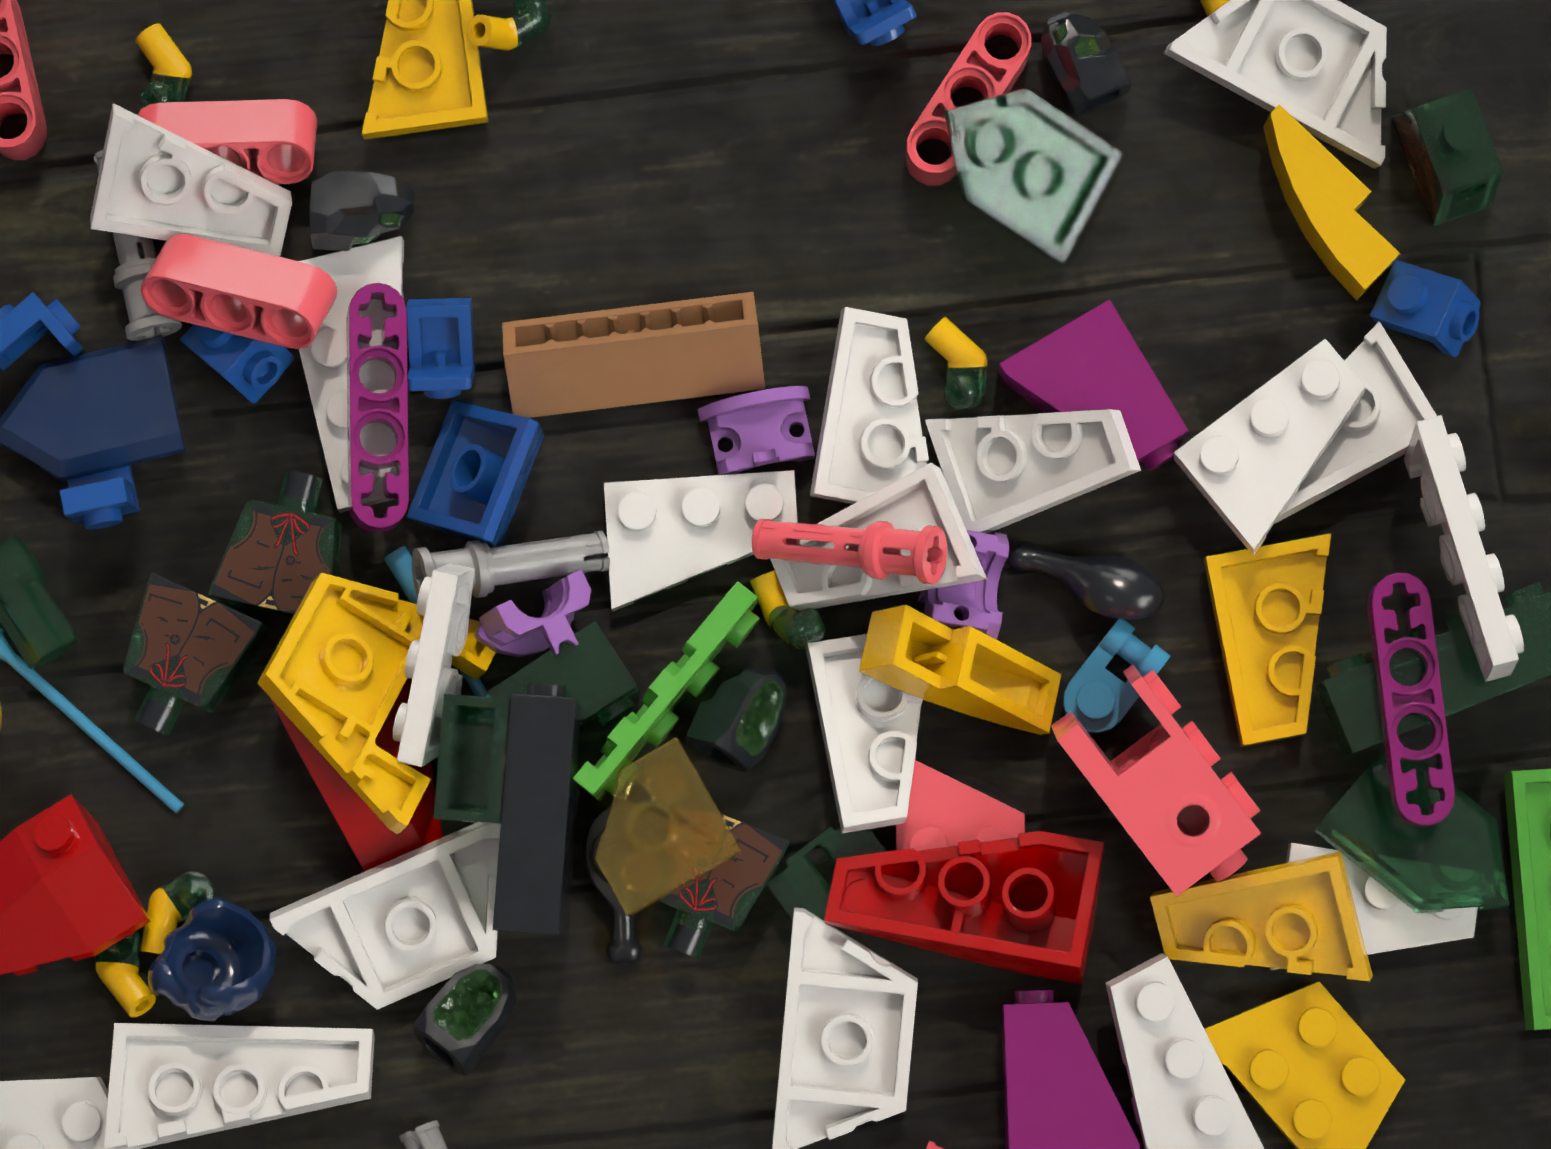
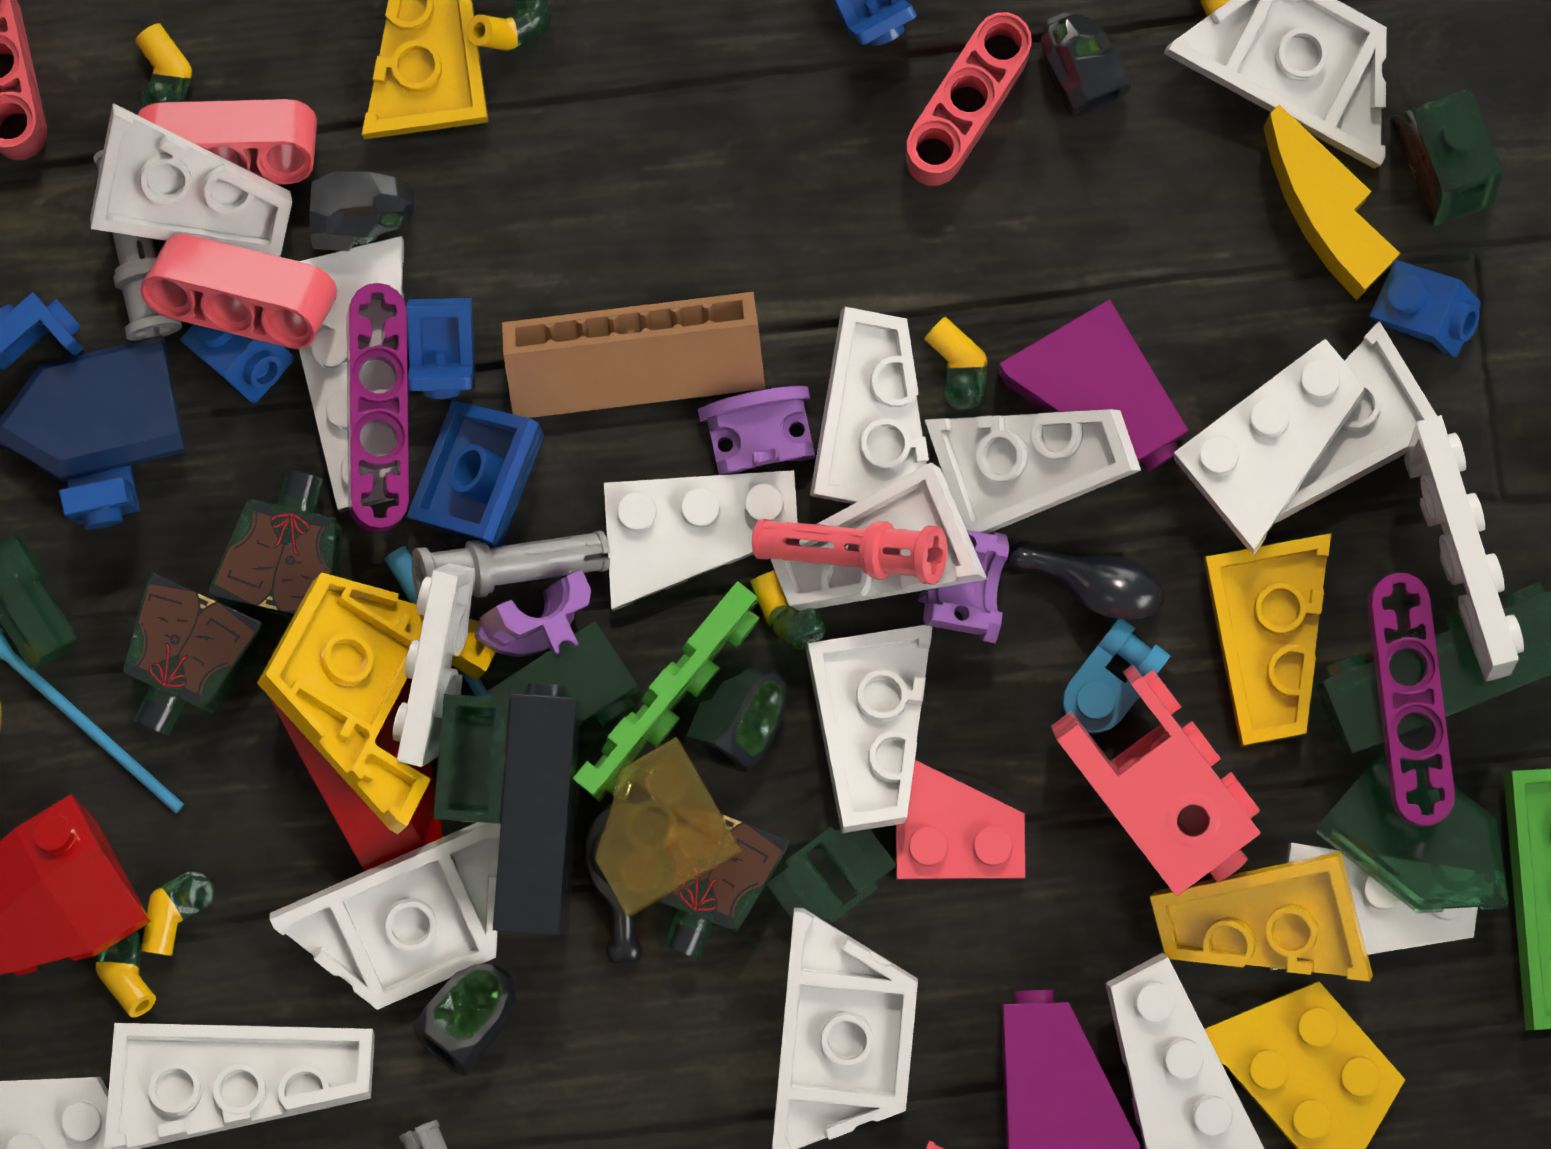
(214, 961): dark blue hair -> none
(959, 669): yellow slope -> none
(993, 902): red wedge -> none
(1030, 167): clear green tile -> none

